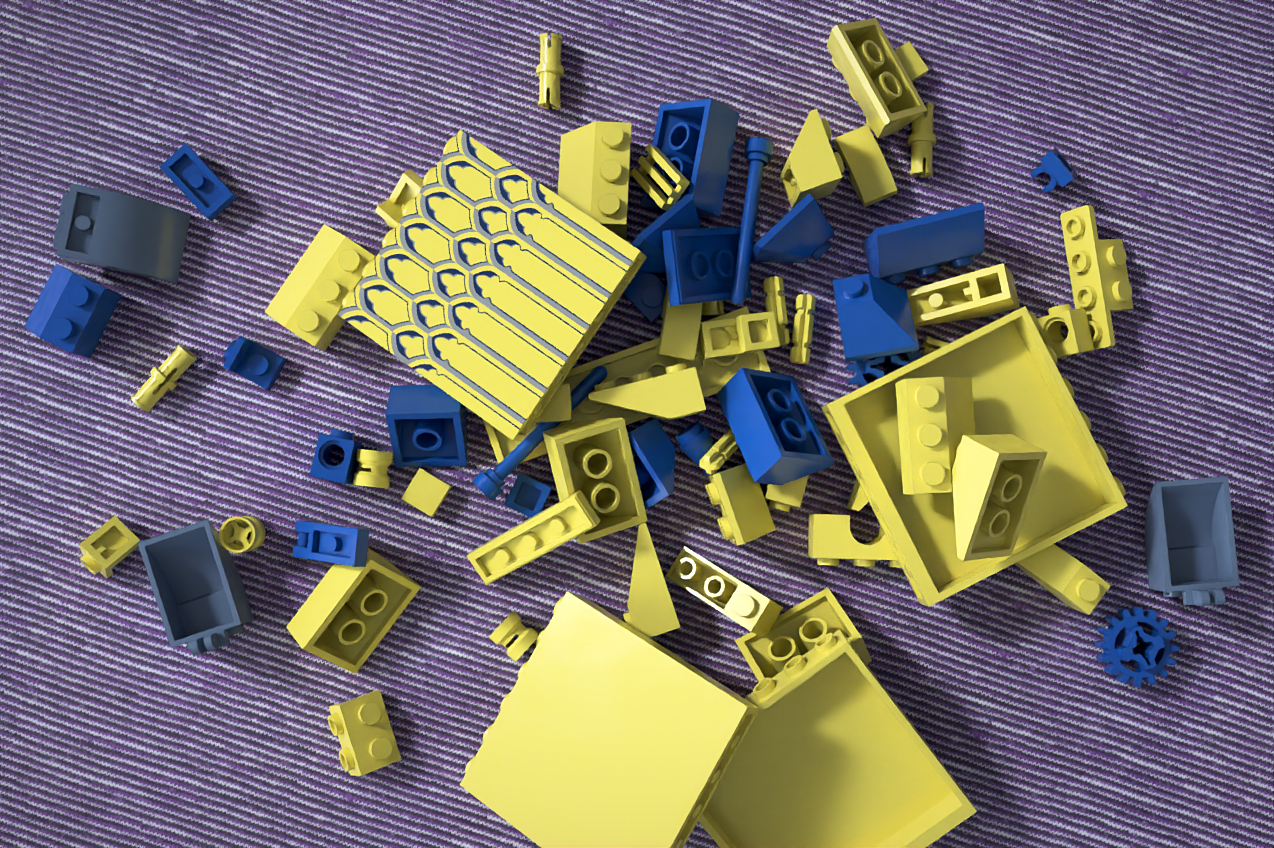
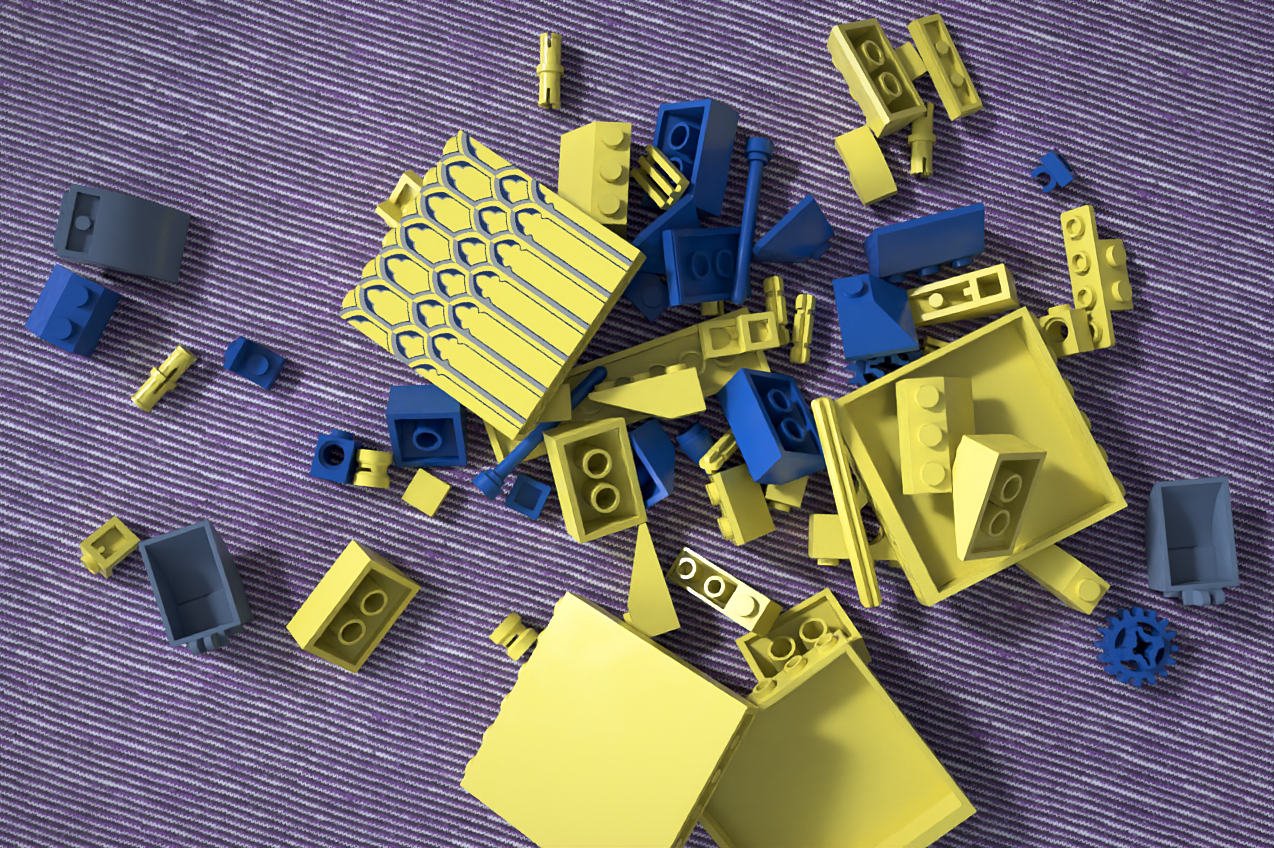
(198, 182): blue plate -> none
(234, 535): light yellow wheel -> none
(317, 286): light yellow slope -> none
(331, 543): blue plate -> none
(364, 734): light yellow bracket -> none
(534, 537): light yellow tile -> none
(679, 329): light yellow slope -> none
(812, 163): light yellow slope -> none
(846, 501): none -> light yellow axle
(945, 66): none -> light yellow tile

